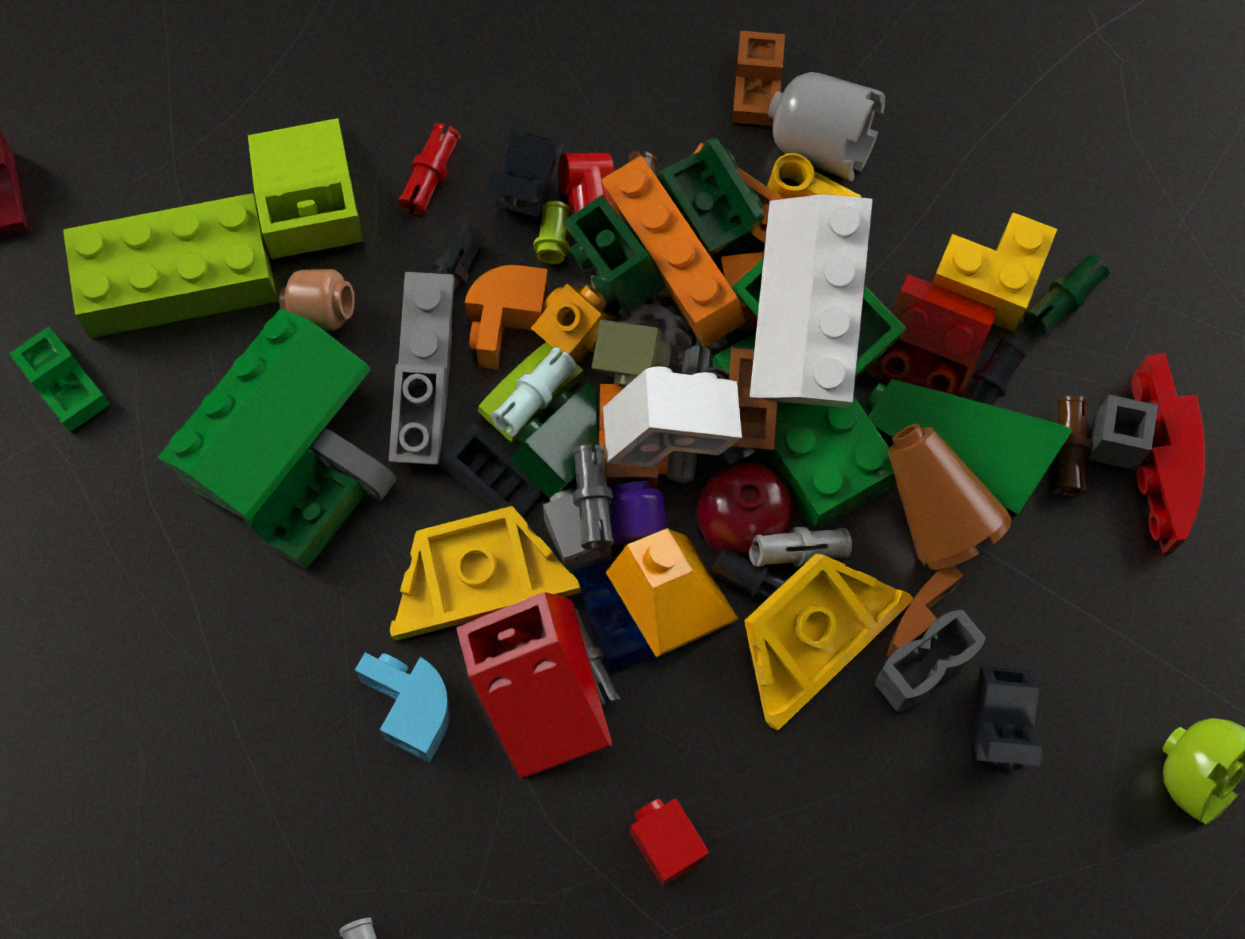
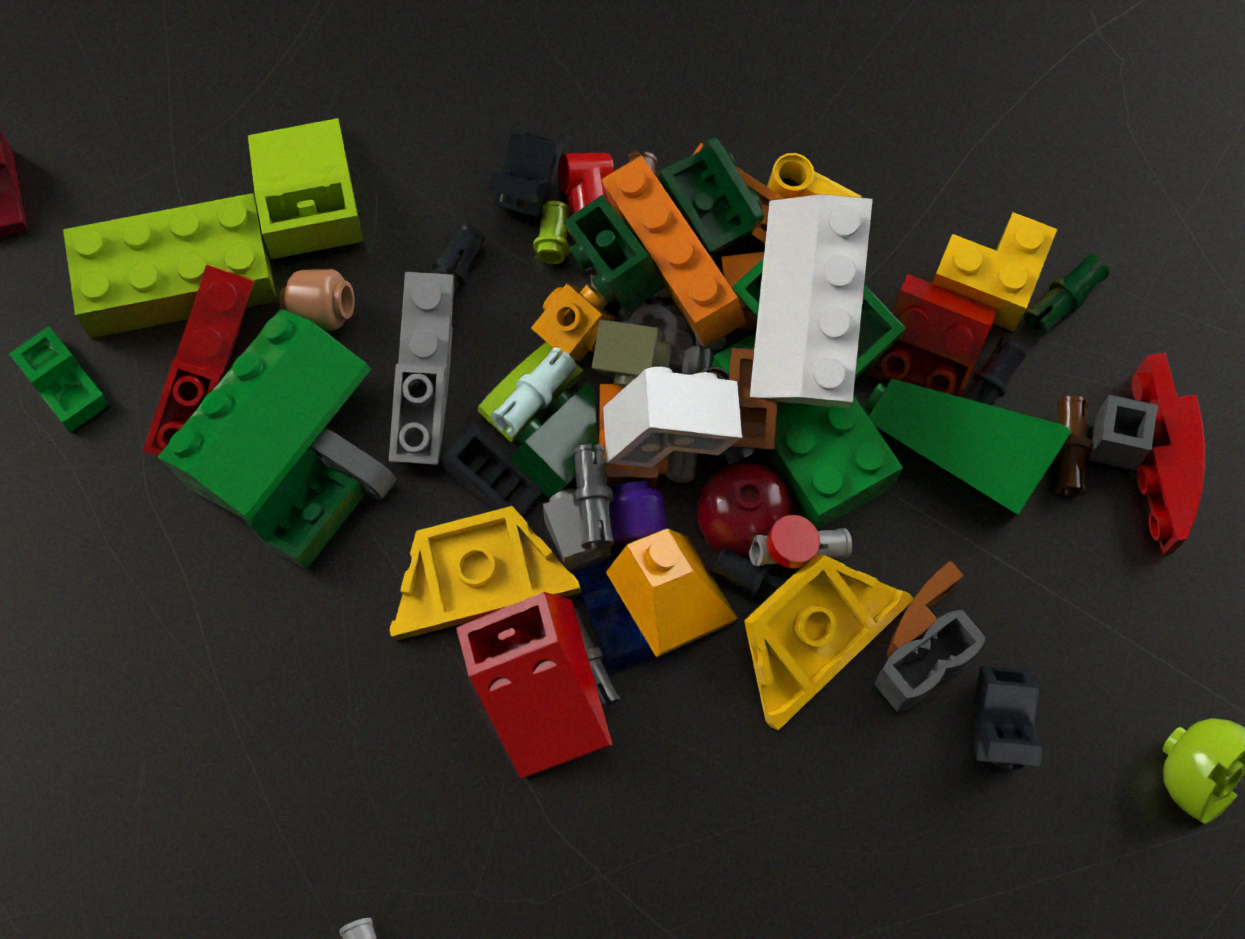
(201, 353): none -> red slope
(421, 704): medium azure brick -> none
(429, 169): red pin -> none
(501, 299): orange brick -> none
(667, 840): red brick -> none
(757, 76): dark orange slope -> none
(793, 541): none -> tile
(826, 122): light grey cylinder -> none
(943, 499): dark orange cone -> none

